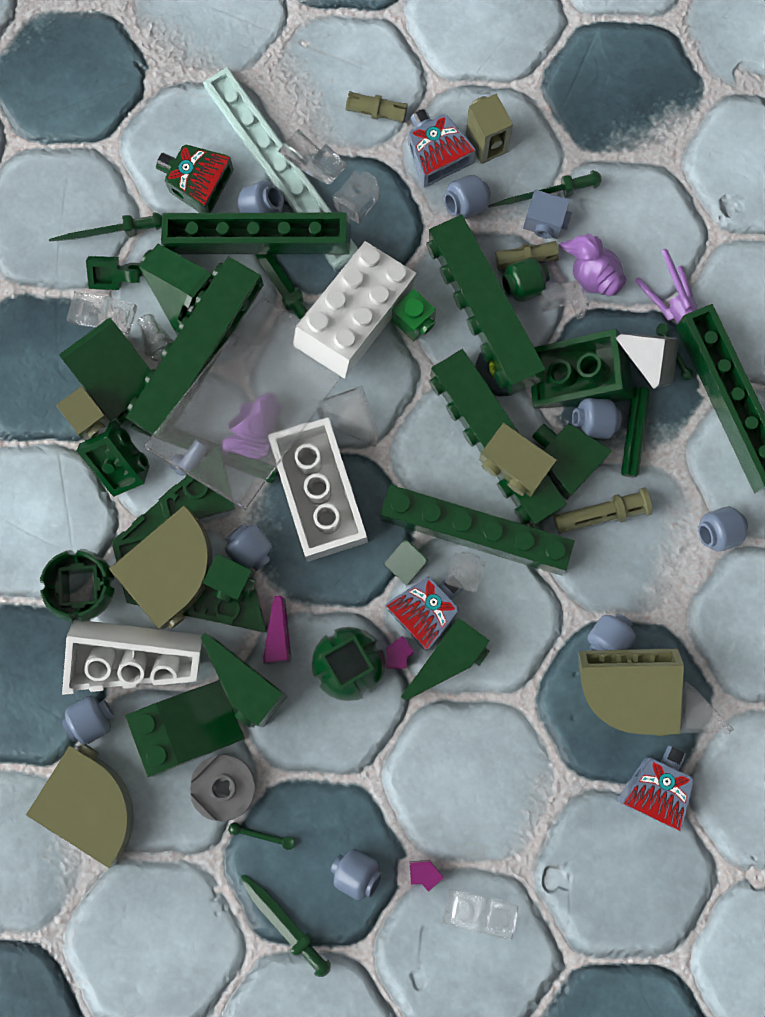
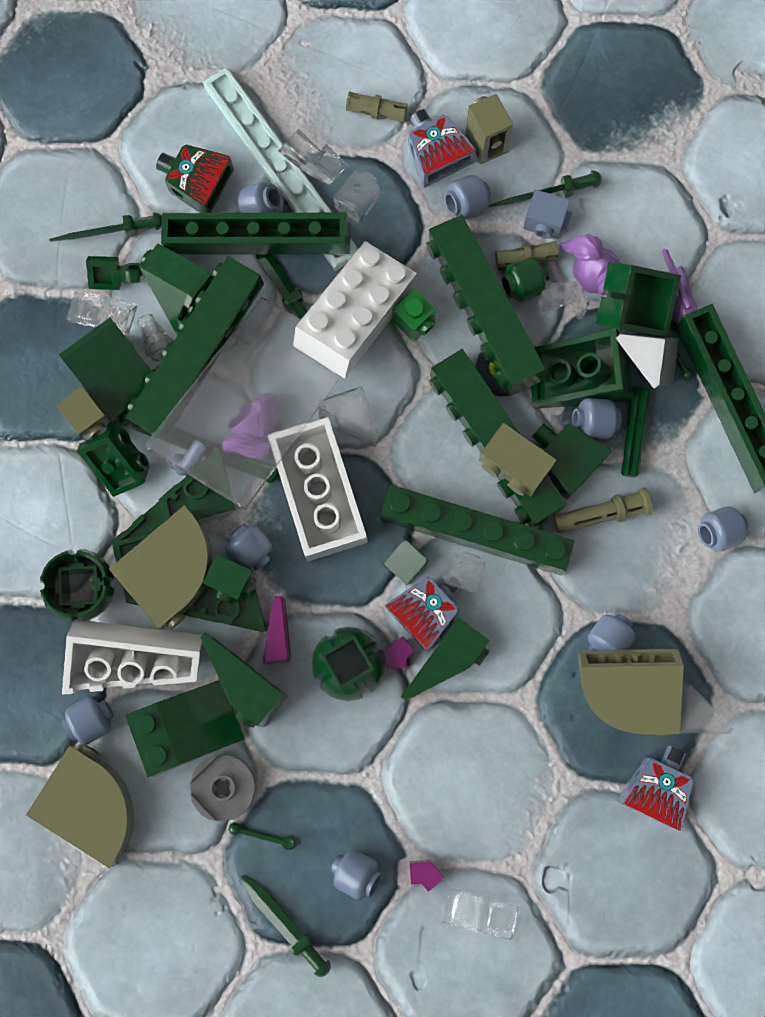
(638, 299): none -> dark green piece

